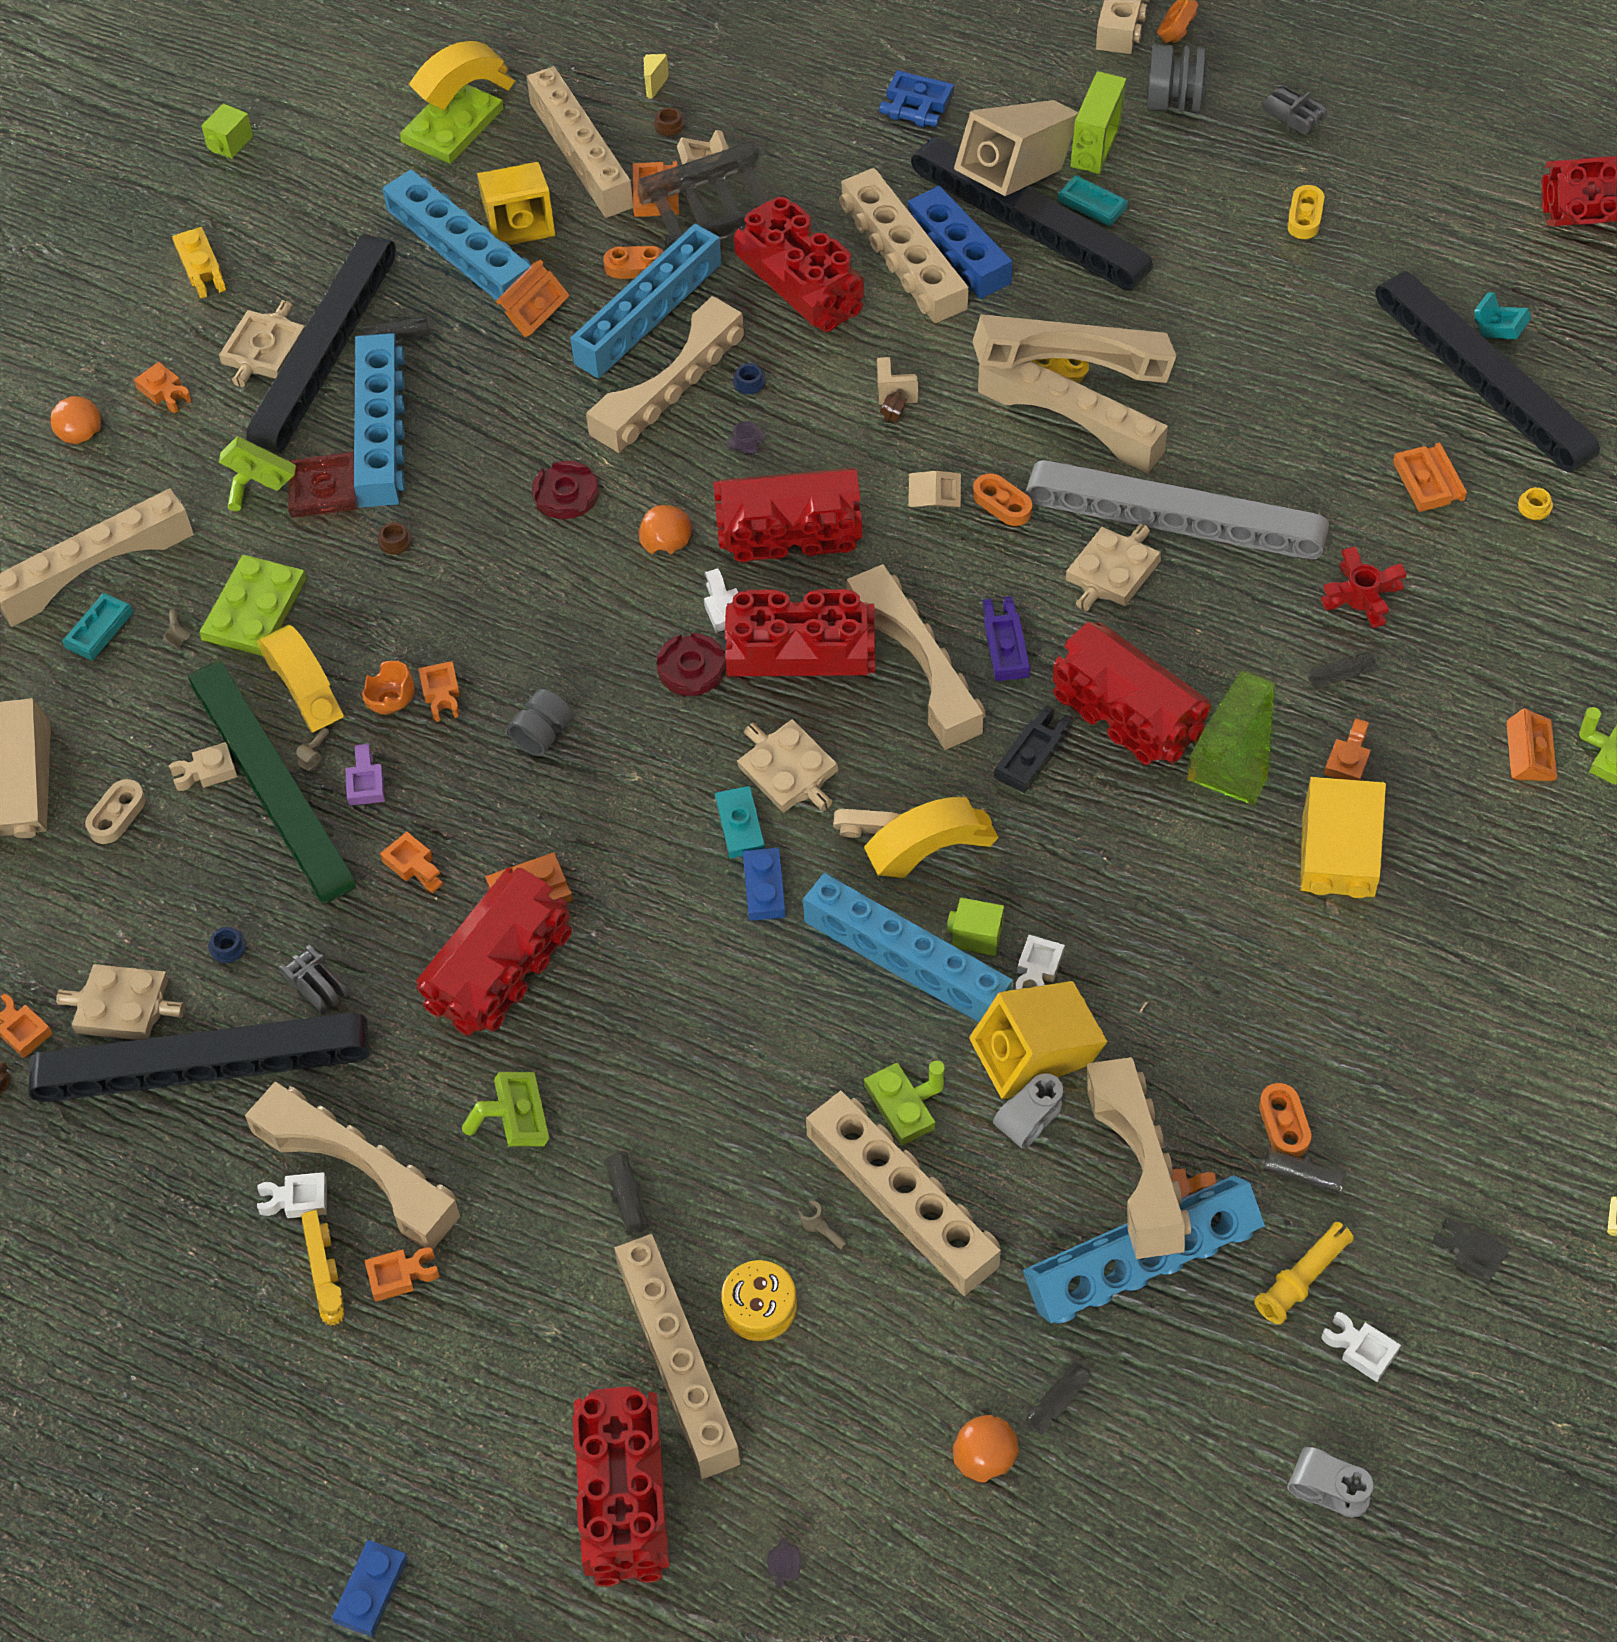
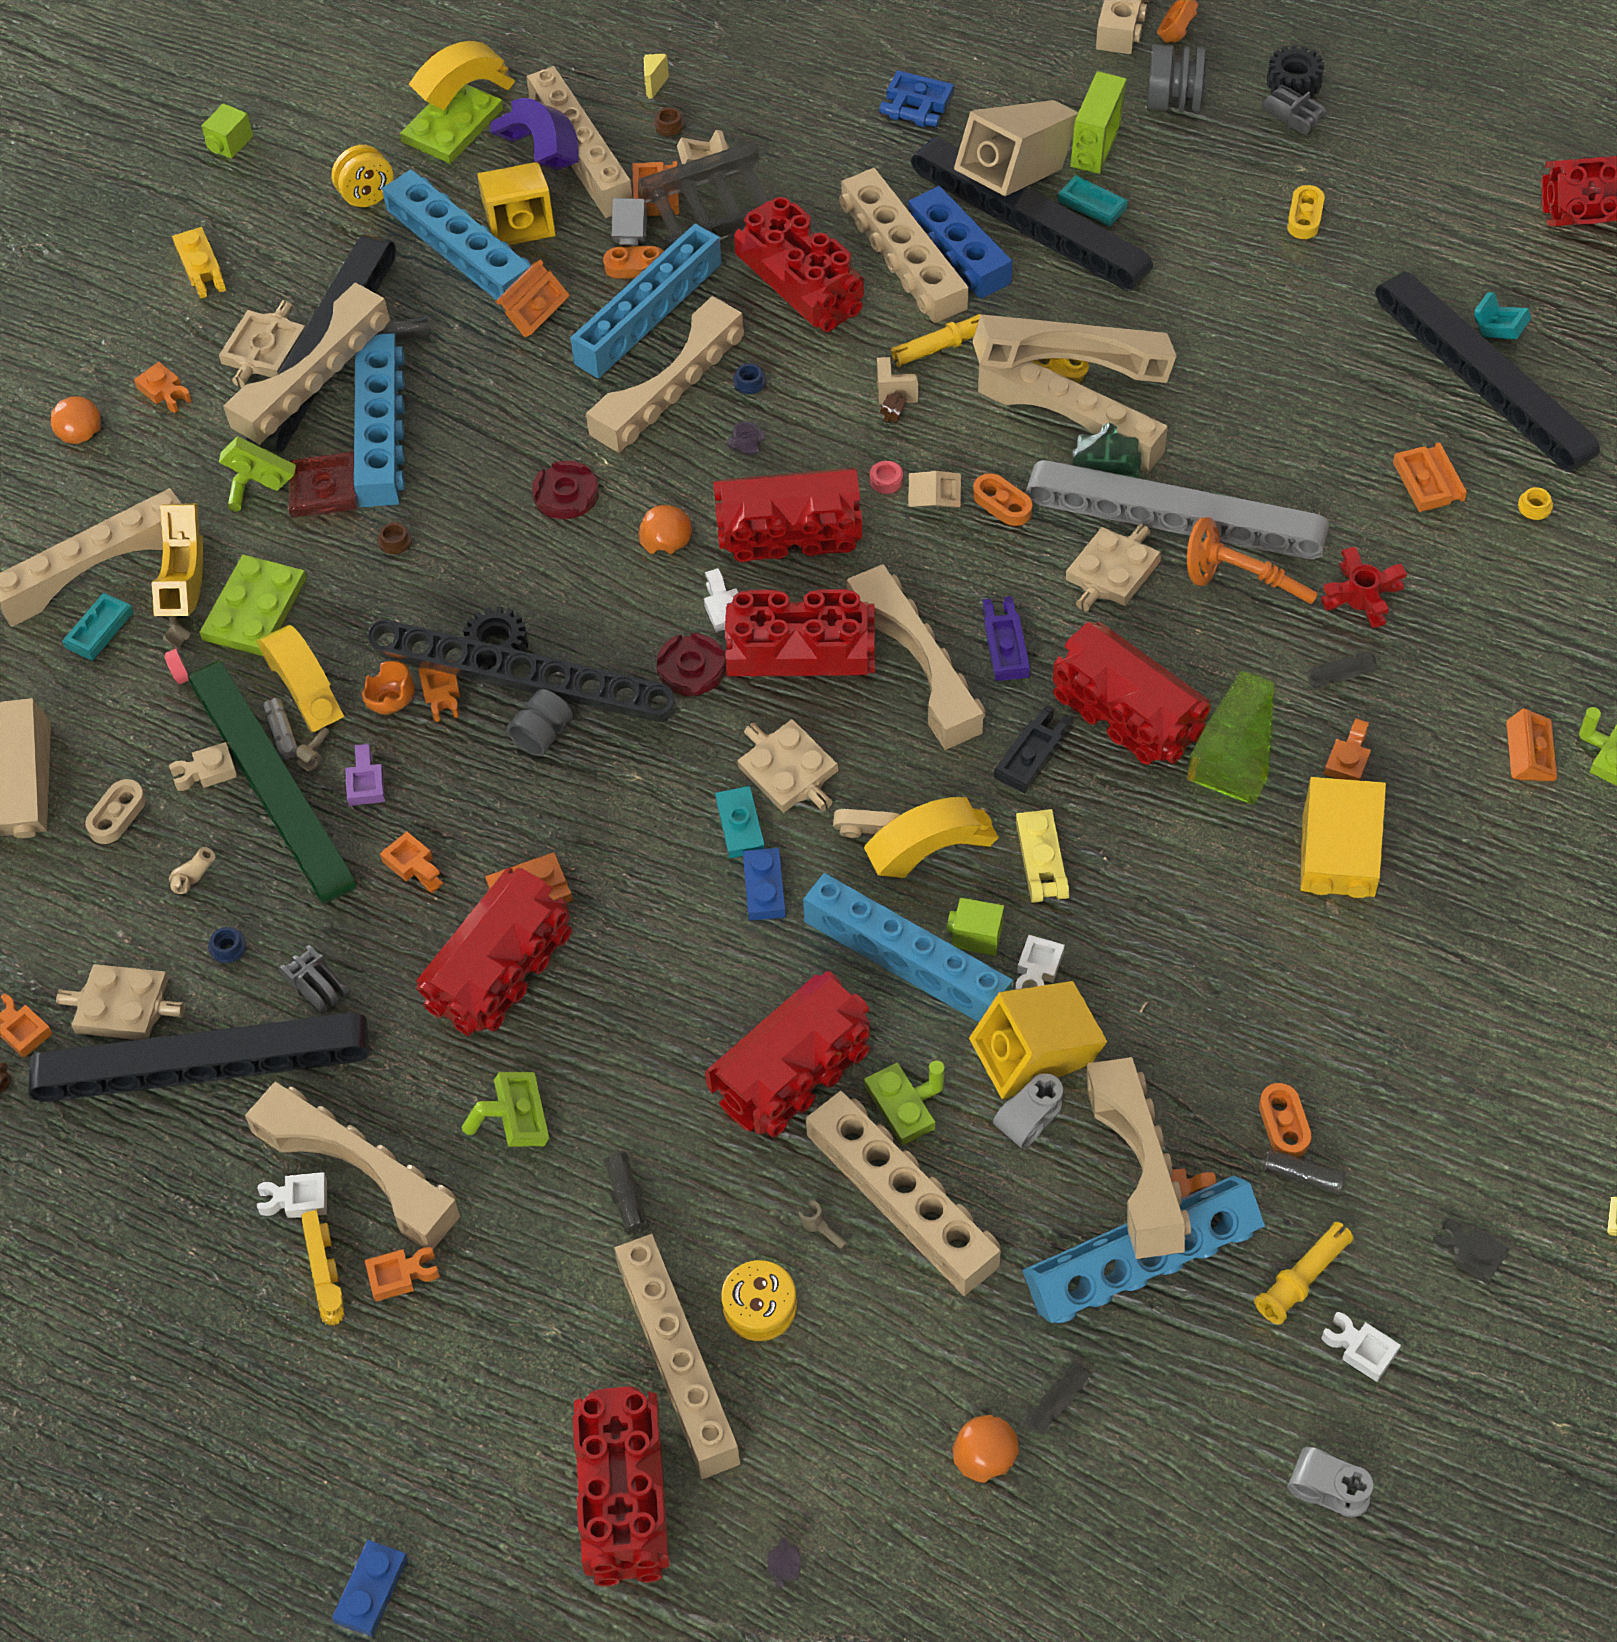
(177, 666): none -> coral tile
(180, 577): none -> yellow arch
(191, 871): none -> tan arm
(266, 404): none -> tan arch
(280, 728): none -> light grey axle
(361, 175): none -> yellow head
(497, 623): none -> black tyre
(508, 659): none -> black beam
(552, 132): none -> dark purple arch
(629, 221): none -> light grey brick
(788, 1053): none -> red brick
(886, 477): none -> coral tile
(933, 342): none -> yellow pin
(1041, 855): none -> light yellow plate
(1108, 452): none -> clear green slope
(1214, 552): none -> orange dish
(1296, 61): none -> black tyre

